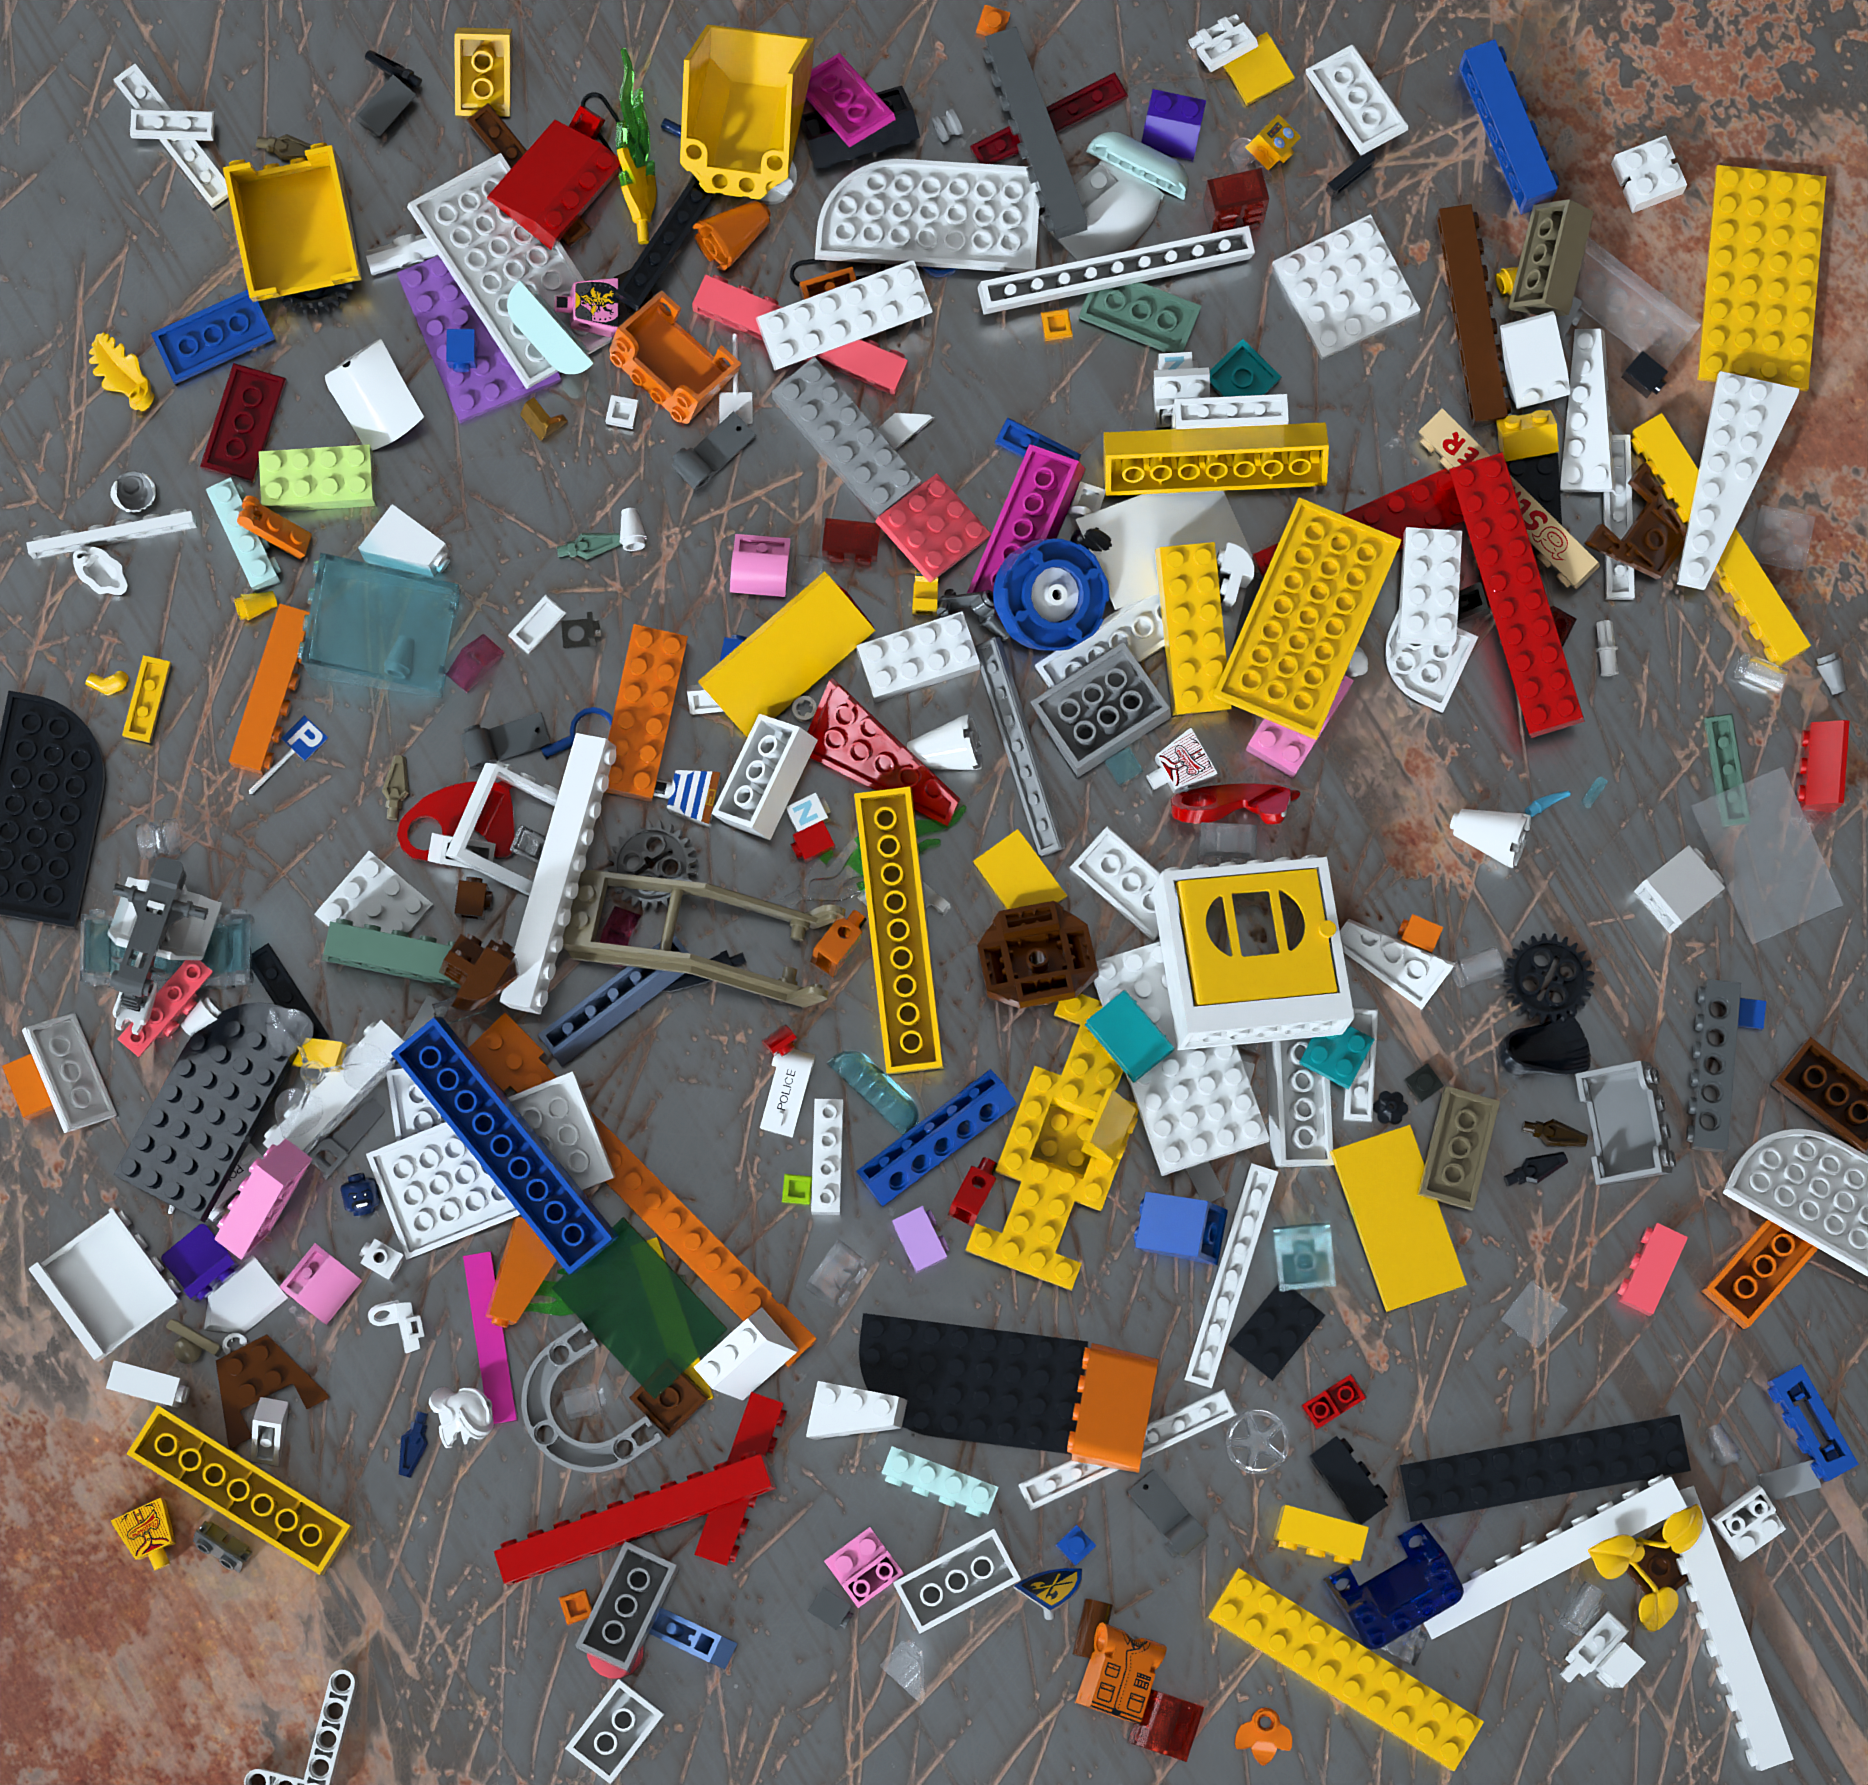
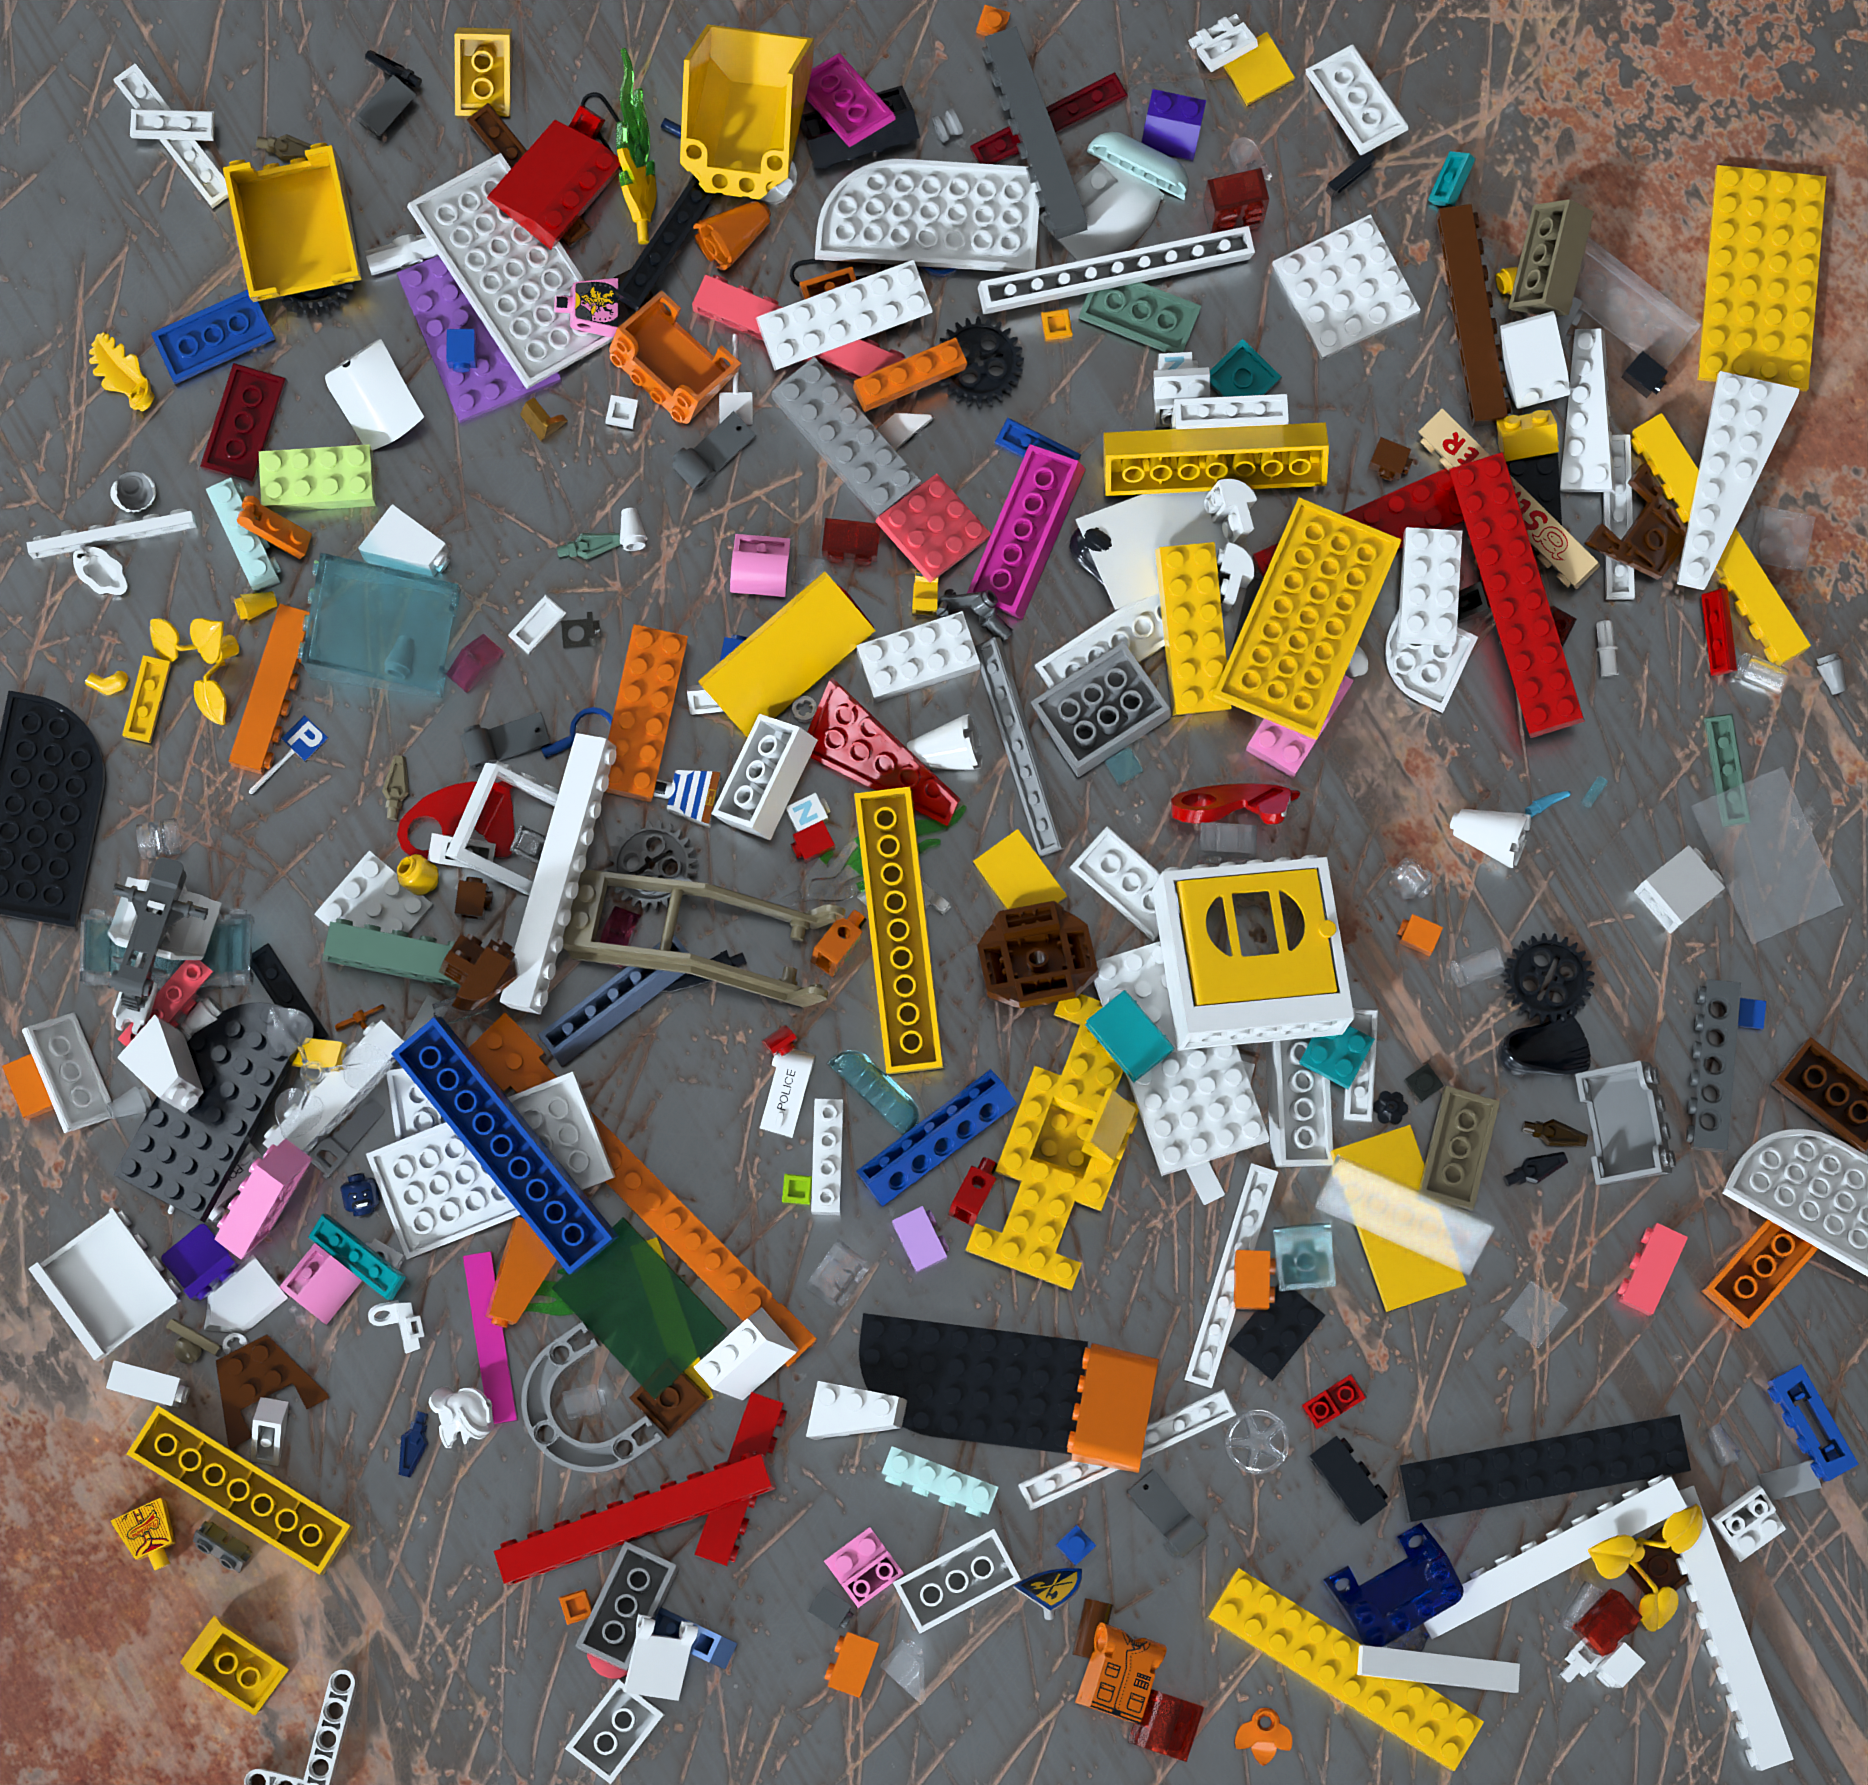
(130, 1103): none -> light grey cone
(164, 1064): none -> white slope
(213, 646): none -> yellow plant
(233, 1665): none -> yellow slope
(357, 1257): none -> teal tile
(359, 1018): none -> orange piece
(417, 874): none -> yellow head
(547, 331): light aqua brick -> none
(659, 1661): none -> white flag
(852, 1664): none -> orange brick
(909, 374): none -> orange brick
(986, 384): none -> black gear
(1051, 594): blue piece -> none
(1086, 501): white tile -> none
(1181, 1227): slope -> none
(1182, 764): white torso -> none
(1231, 502): none -> white brick
(1252, 1279): none -> orange brick
(1273, 142): yellow head -> none
(1320, 1535): yellow brick -> none
(1390, 460): none -> reddish brown brick
(1400, 965): white wing -> none
(1403, 1215): none -> clear arch
(1412, 878): none -> clear head
(1438, 1669): none -> white tile
(1451, 179): none -> teal plate
(1508, 125): blue brick -> none
(1607, 1623): none -> clear red brick
(1651, 174): white piece -> none
(1719, 632): none -> red tile
(1823, 765): red slope -> none

